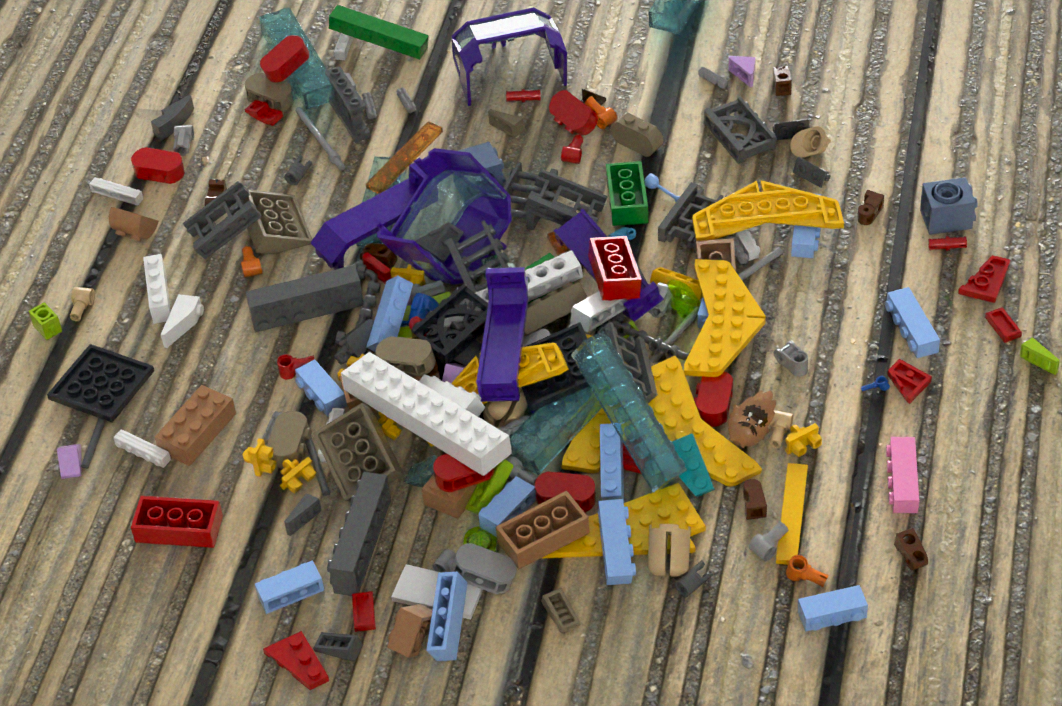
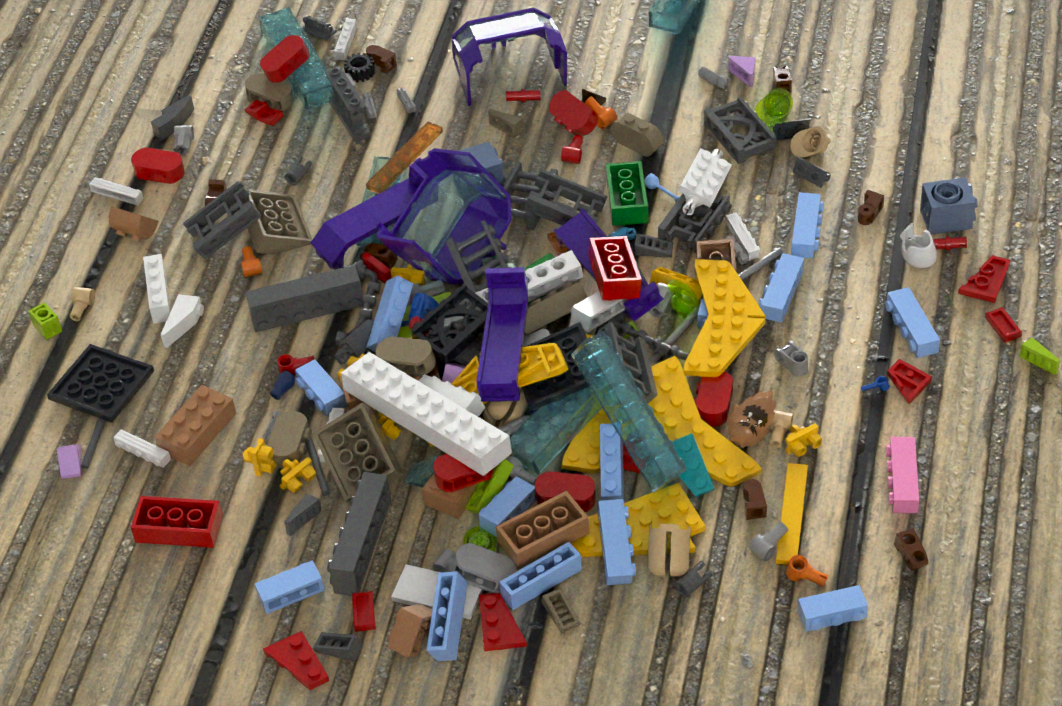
(283, 383): none -> dark blue cone
(318, 29): none -> dark grey hinge
(333, 156): light grey bar -> none
(352, 65): none -> black tyre
(378, 32): green brick -> none
(382, 57): none -> reddish brown leg
(435, 241): dark grey wing -> none
(498, 624): none -> red wing
(540, 575): none -> light blue brick
(646, 246): none -> dark grey slope
(704, 179): none -> white plate
(773, 205): yellow wing -> none
(774, 106): none -> clear neon green piece
(781, 287): none -> light blue brick
(919, 250): none -> white helmet

